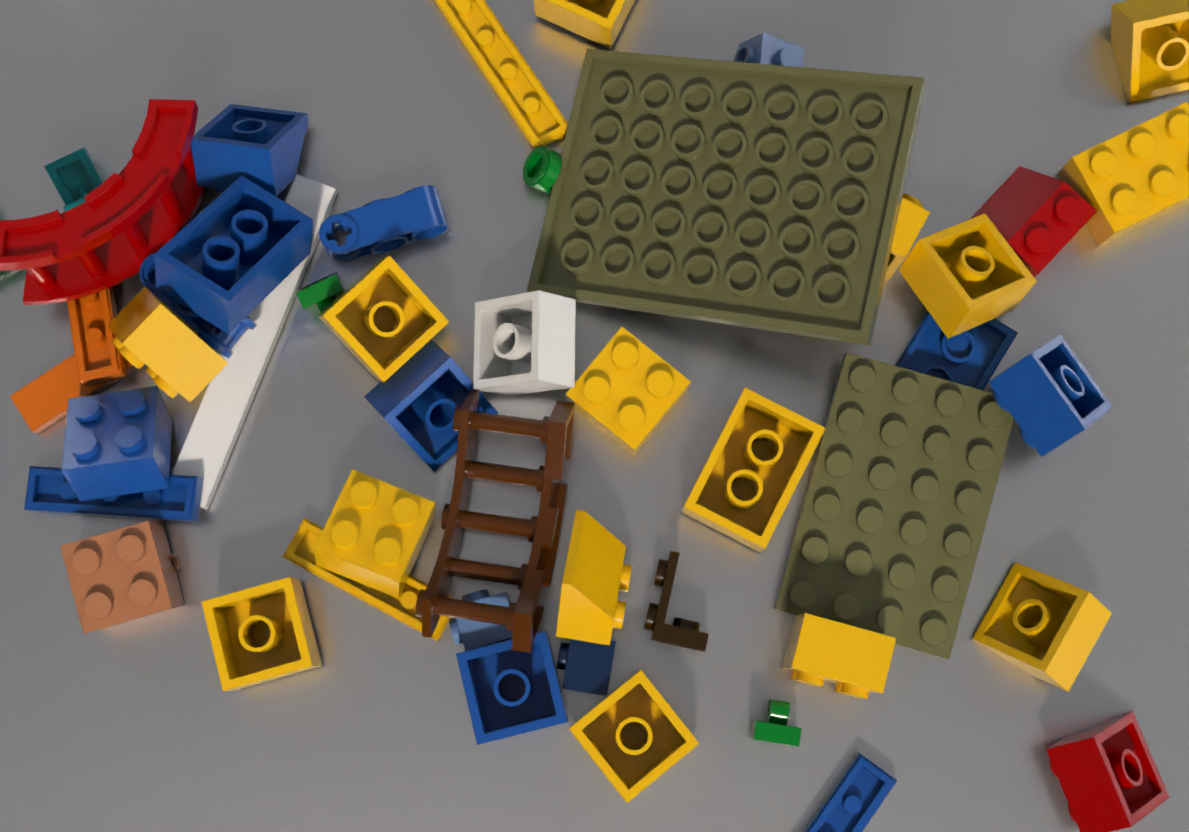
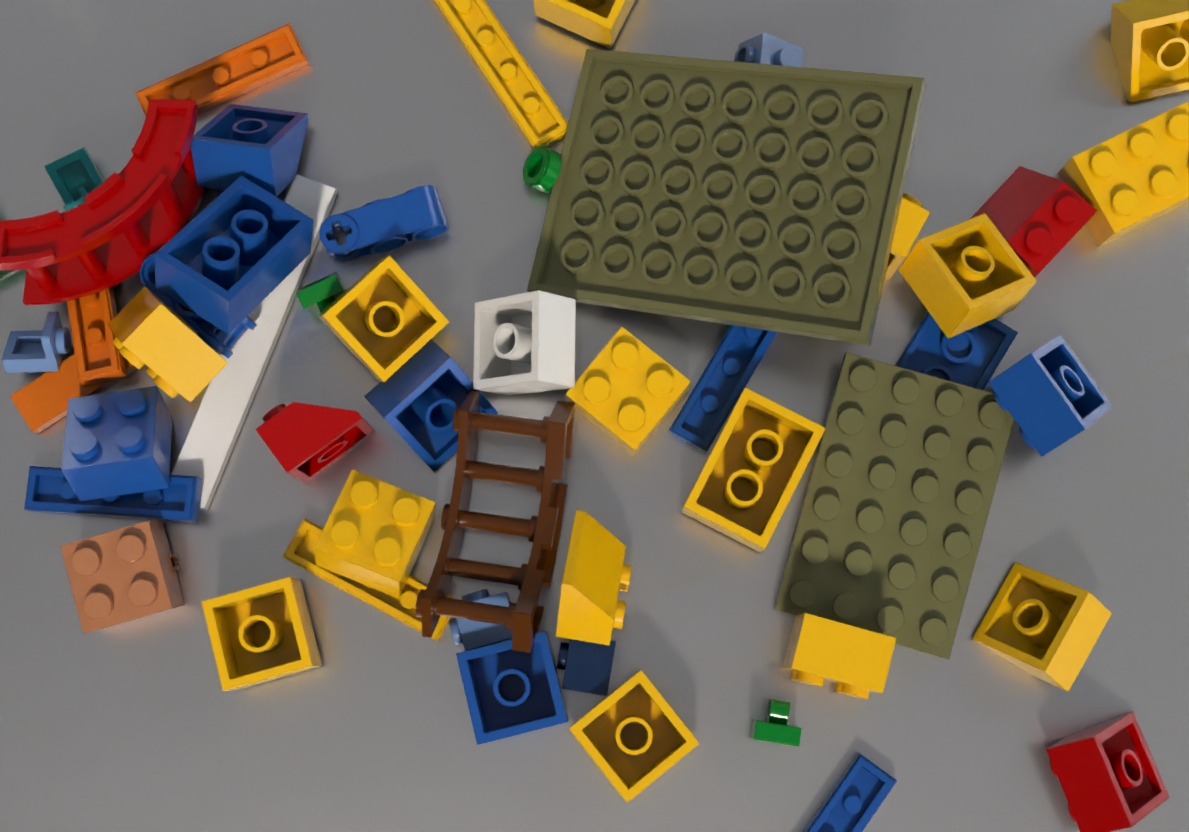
(37, 349): none -> medium blue bracket
(232, 72): none -> orange tile
(311, 436): none -> red slope
(683, 632): dark brown bracket -> none
(721, 386): none -> blue tile

